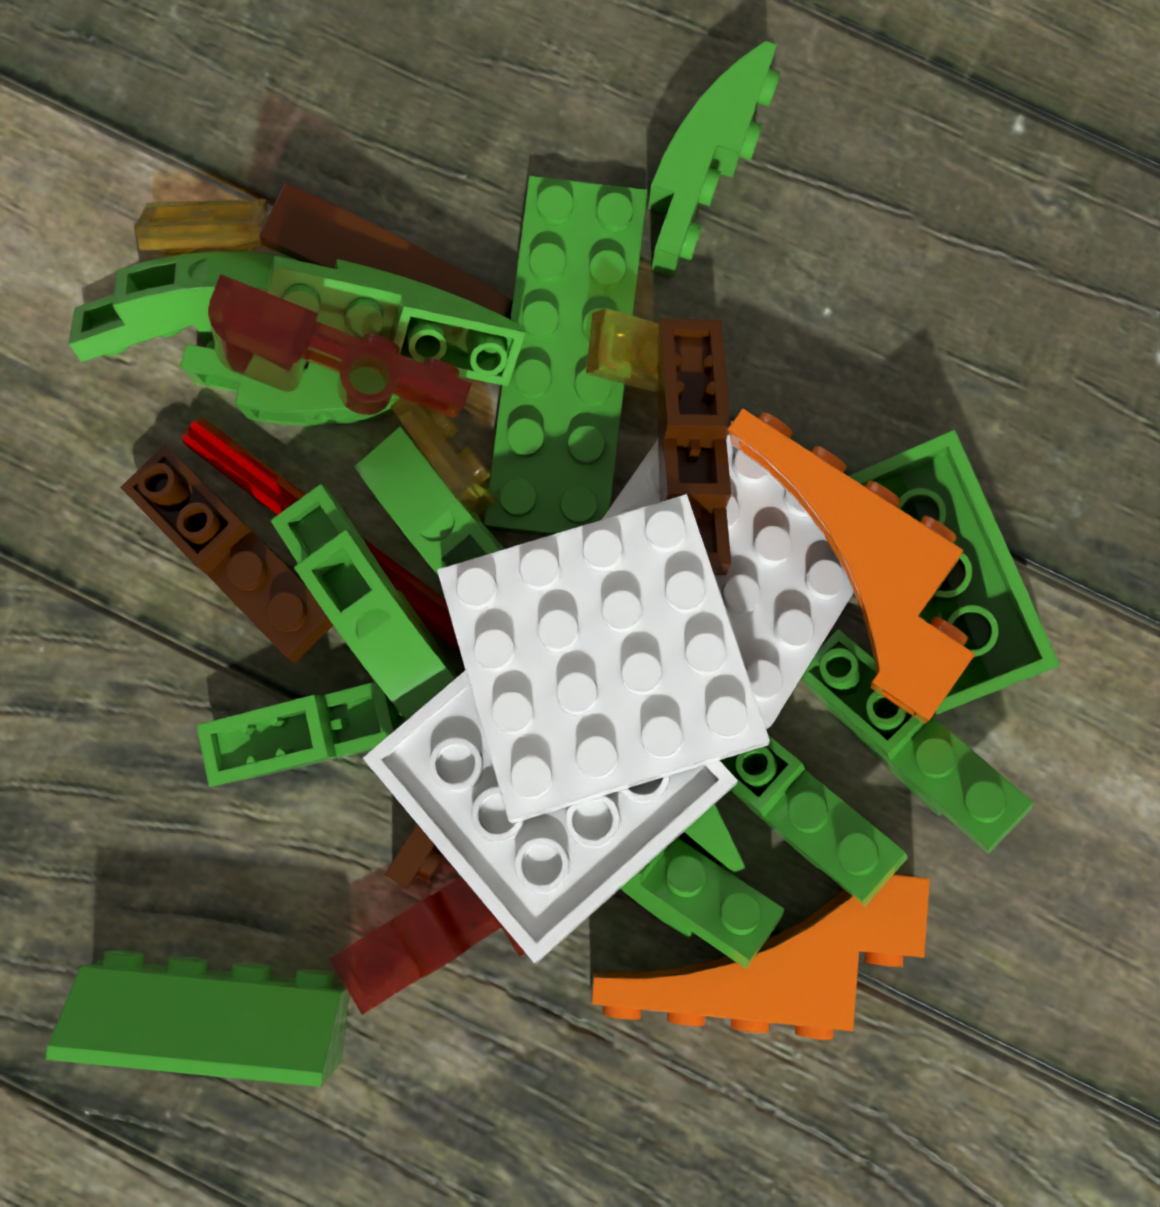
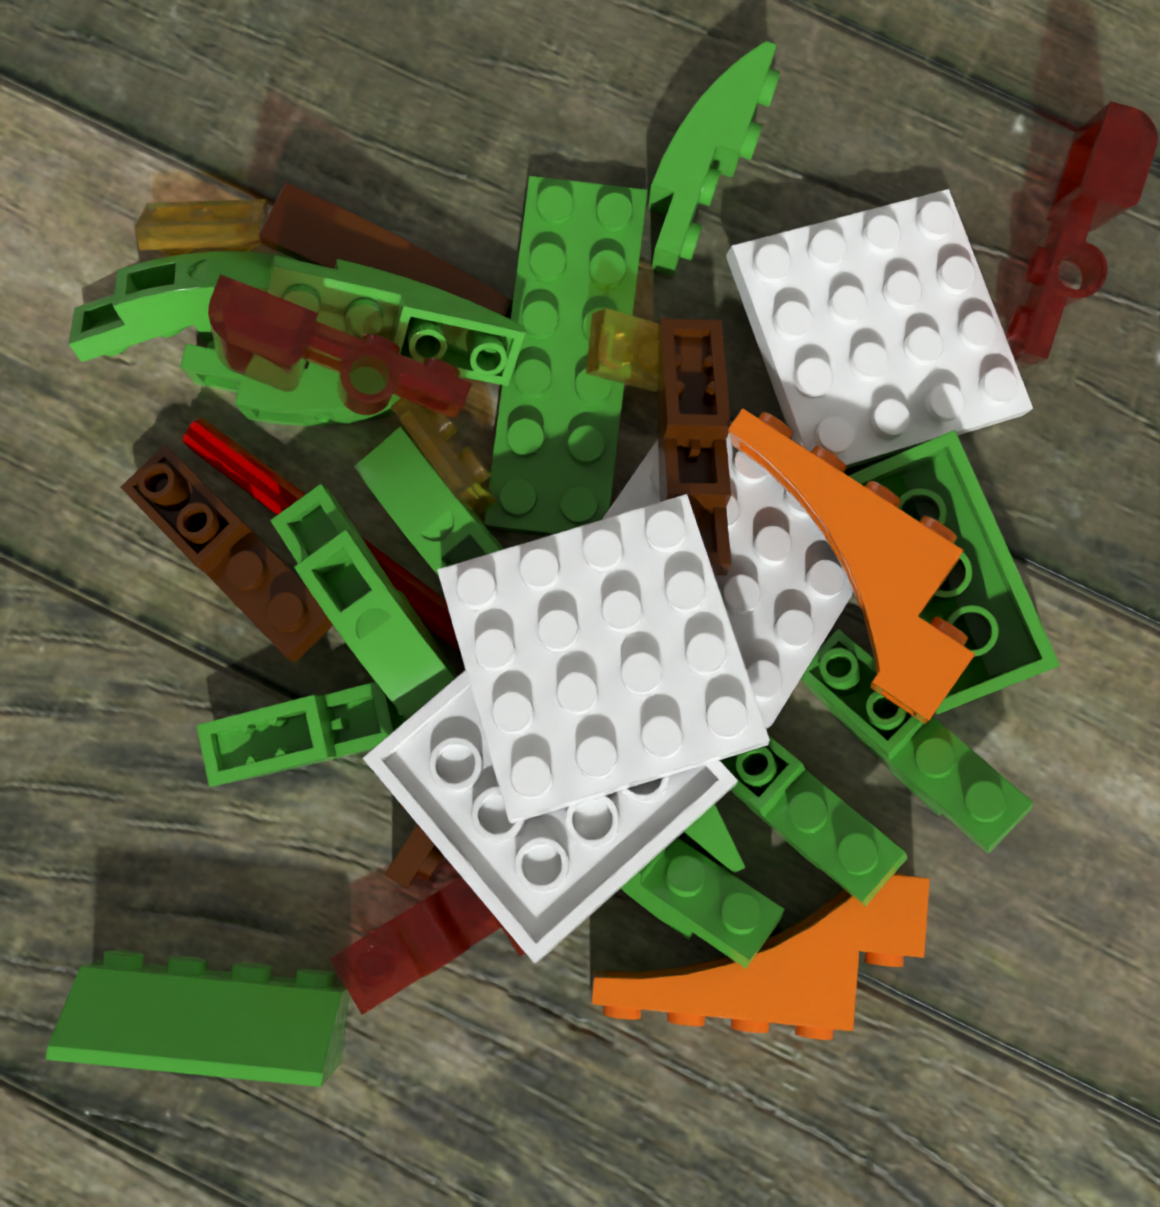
(878, 330): none -> white plate
(1097, 183): none -> clear red plate

